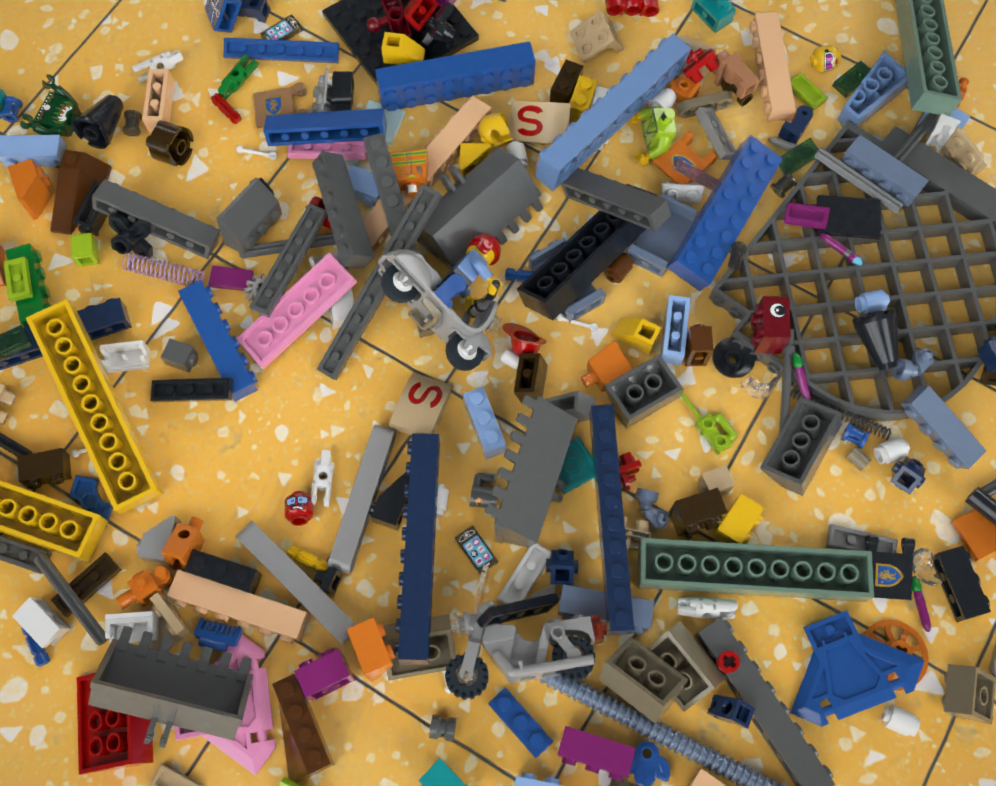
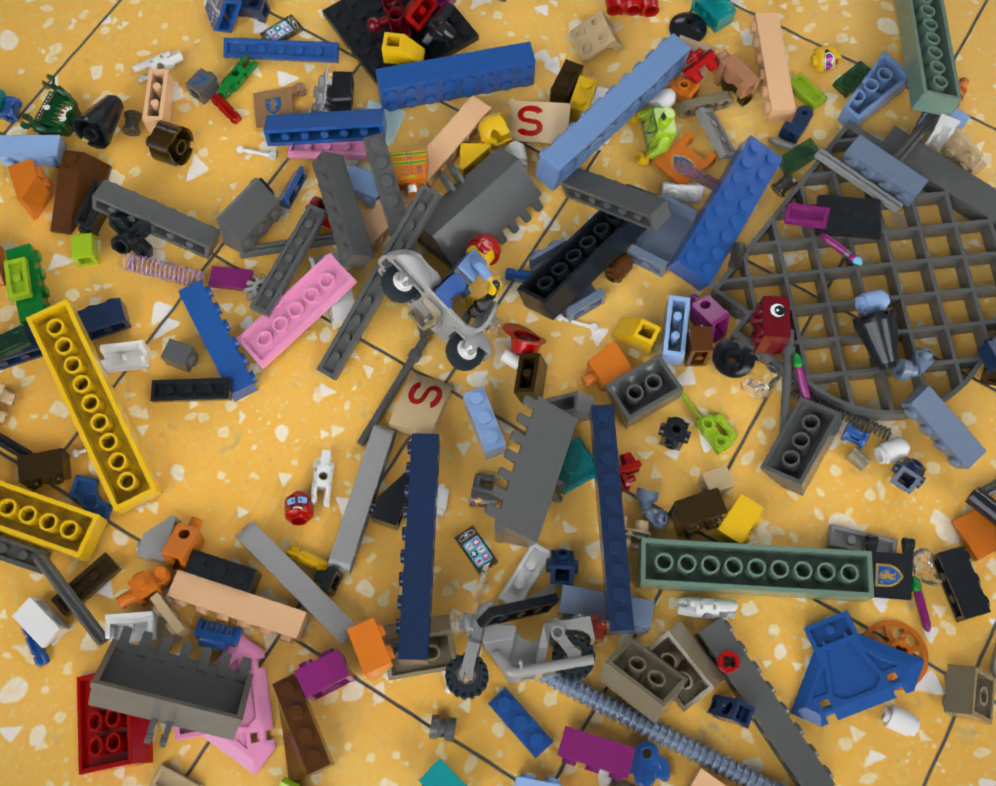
(202, 85): none -> dark grey brick
(292, 188): none -> blue slope
(413, 356): none -> dark grey bar
(674, 433): none -> black brick
(695, 30): none -> black dish
(709, 313): none -> magenta torso

